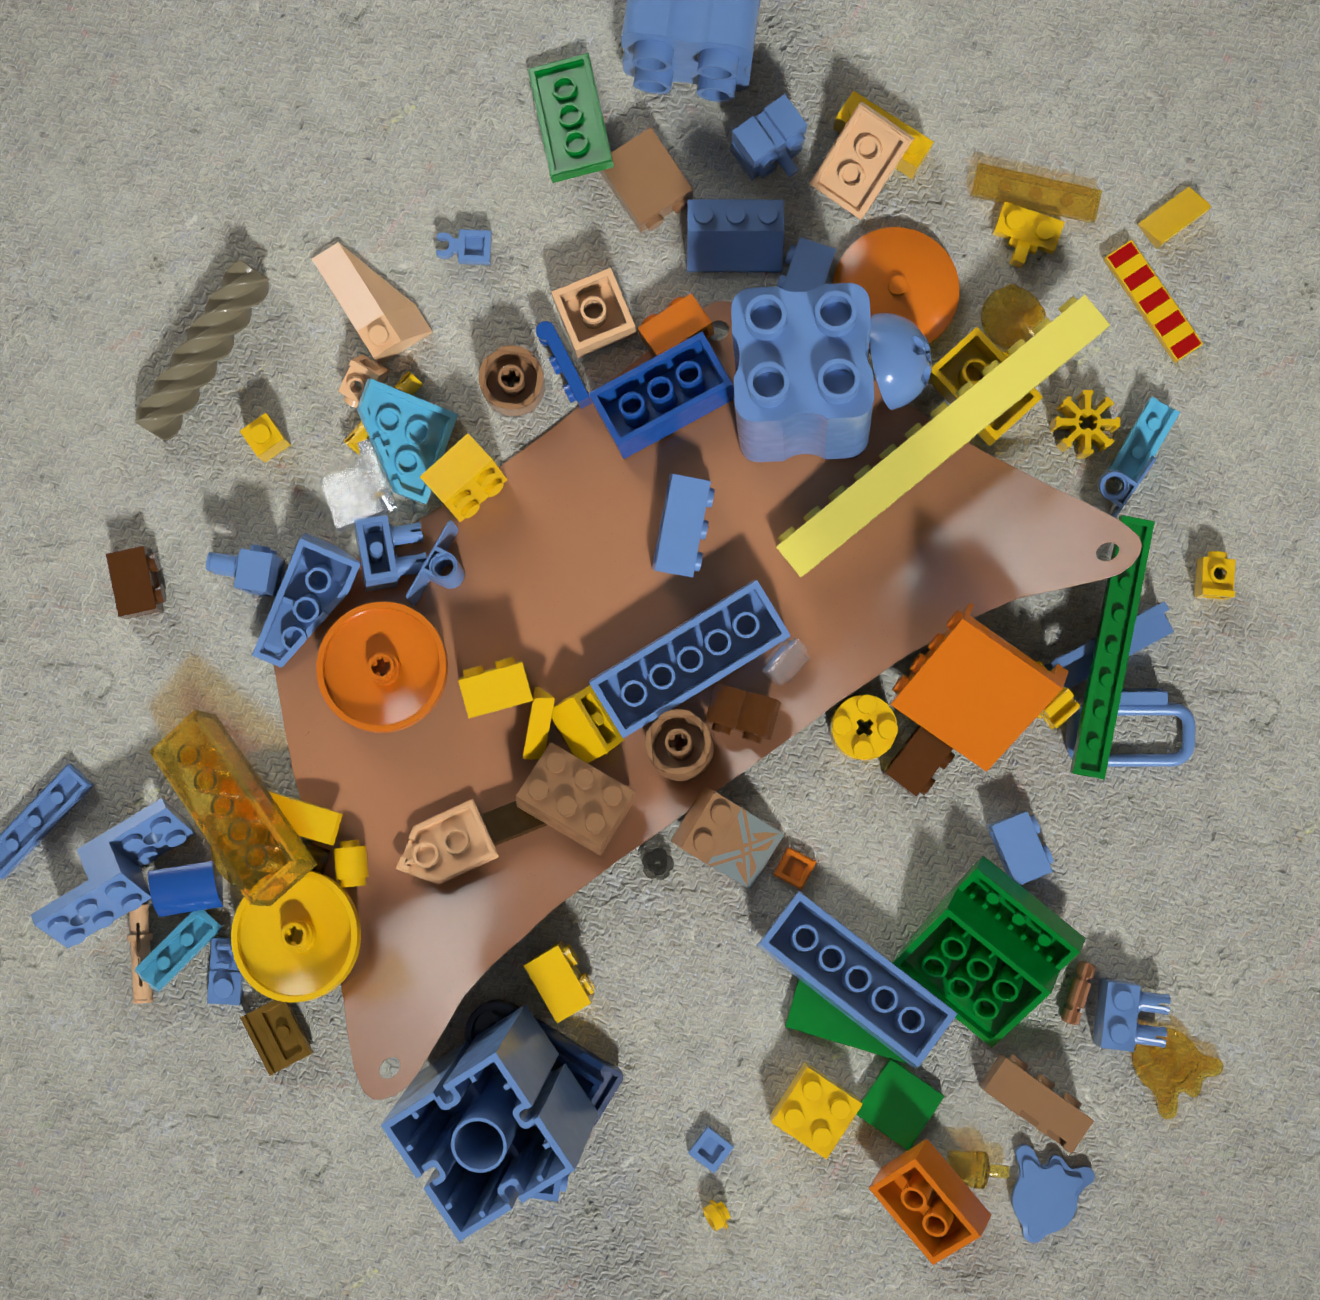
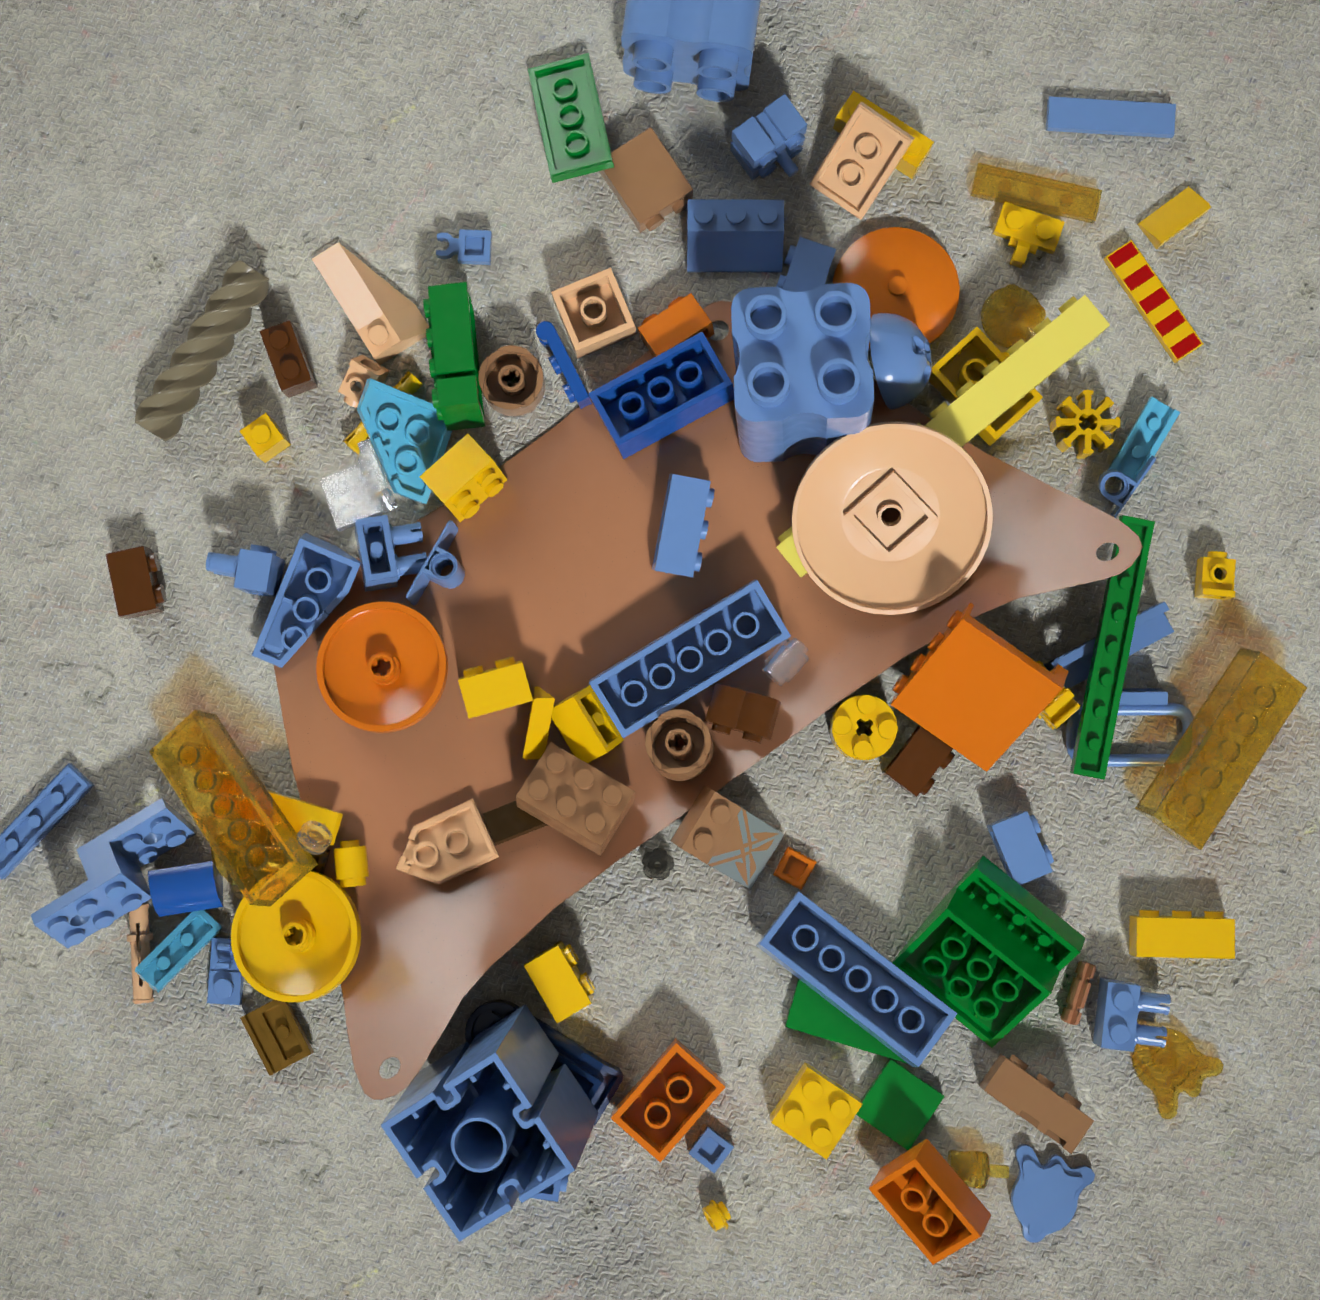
(288, 359): none -> reddish brown brick
(314, 837): none -> clear tile
(454, 356): none -> green piece
(668, 1100): none -> orange brick
(901, 562): none -> light nougat dish
(1110, 117): none -> medium blue tile
(1181, 935): none -> yellow brick
(1221, 747): none -> clear yellow brick

